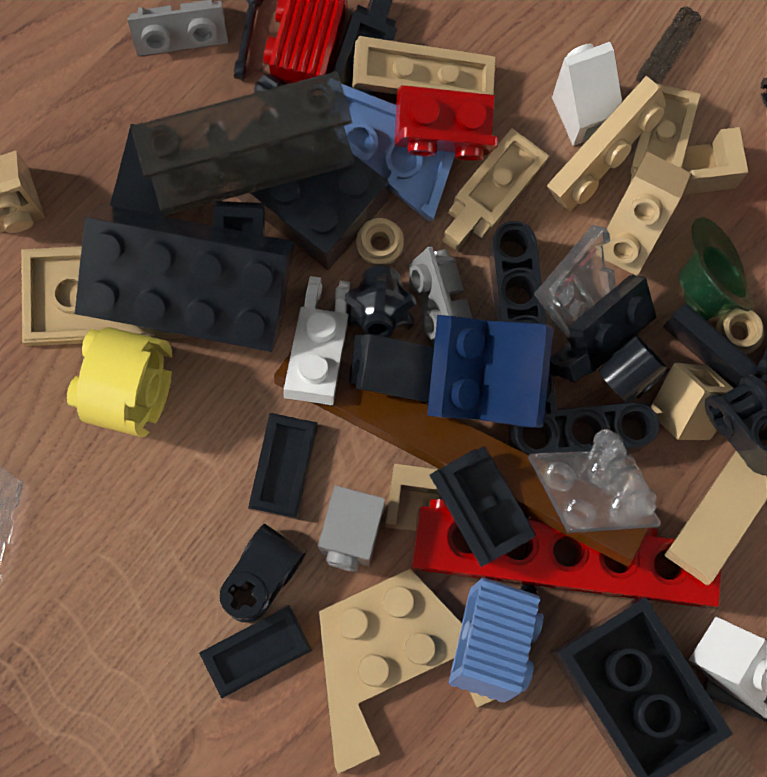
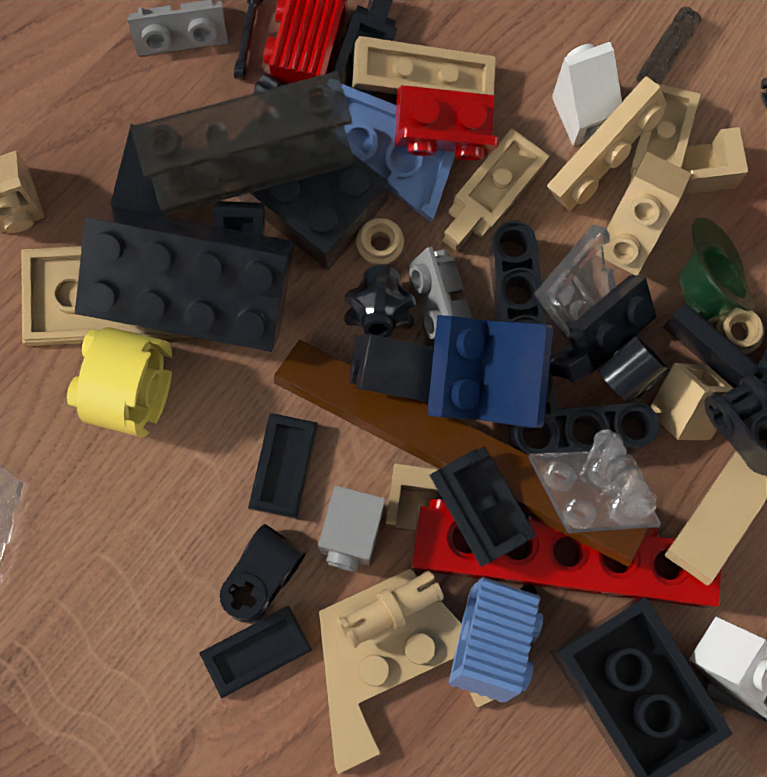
(317, 347): white hinge -> none
(390, 609): none -> tan pin

